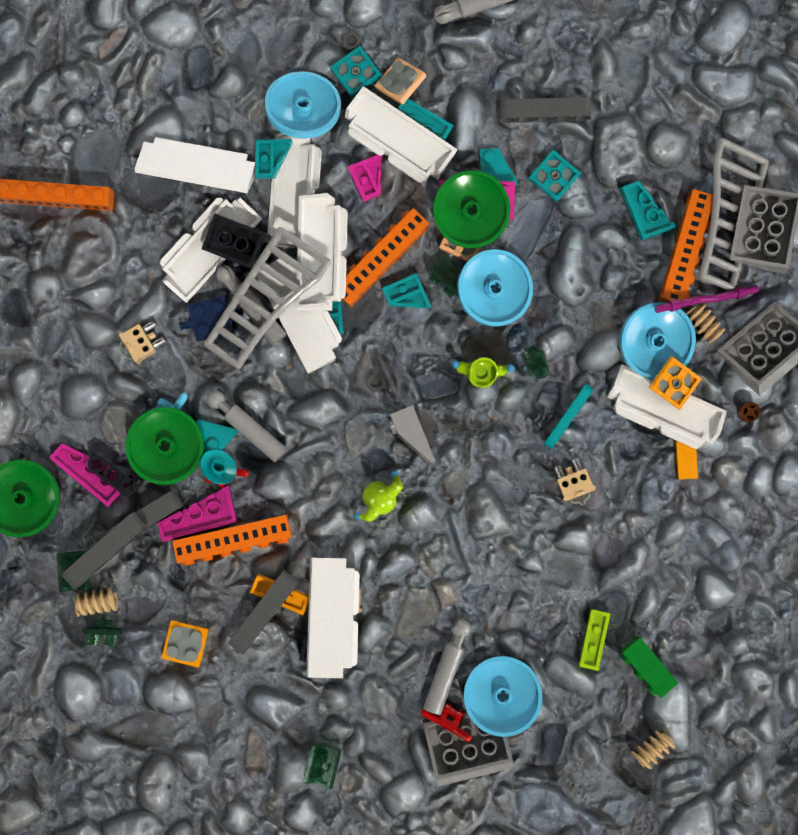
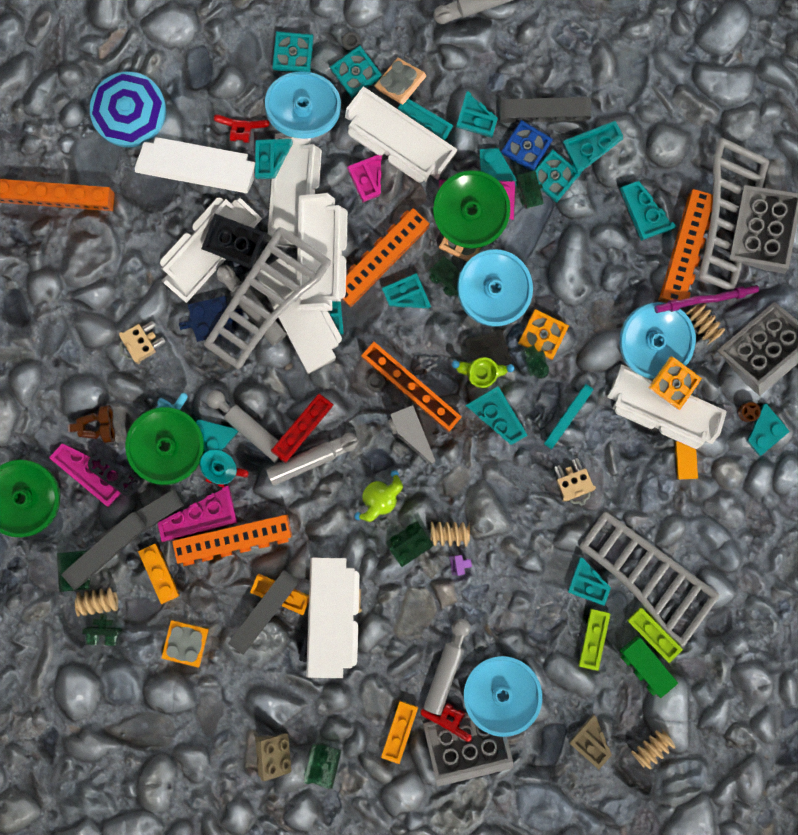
(106, 429): none -> reddish brown piece
(127, 109): none -> dish
(159, 573): none -> light orange plate
(235, 124): none -> red piece
(273, 756): none -> dark tan bracket
(293, 52): none -> teal piece
(302, 428): none -> red tile
(311, 458): none -> light grey piece
(399, 732): none -> light orange plate
(409, 544): none -> clear green bracket
(411, 387): none -> orange brick
(450, 533): none -> tan piece
(458, 564): none -> medium lavender tile
(476, 118): none -> teal wing
(499, 415): none -> teal wing
(526, 146): none -> blue piece
(530, 189): none -> clear green hips
(544, 333): none -> light orange piece
(588, 584): none -> teal wing
(591, 145): none -> teal wing
(591, 743): none -> dark tan wing
(642, 596): none -> light grey bar
(654, 635): none -> lime plate
(766, 431): none -> teal wing

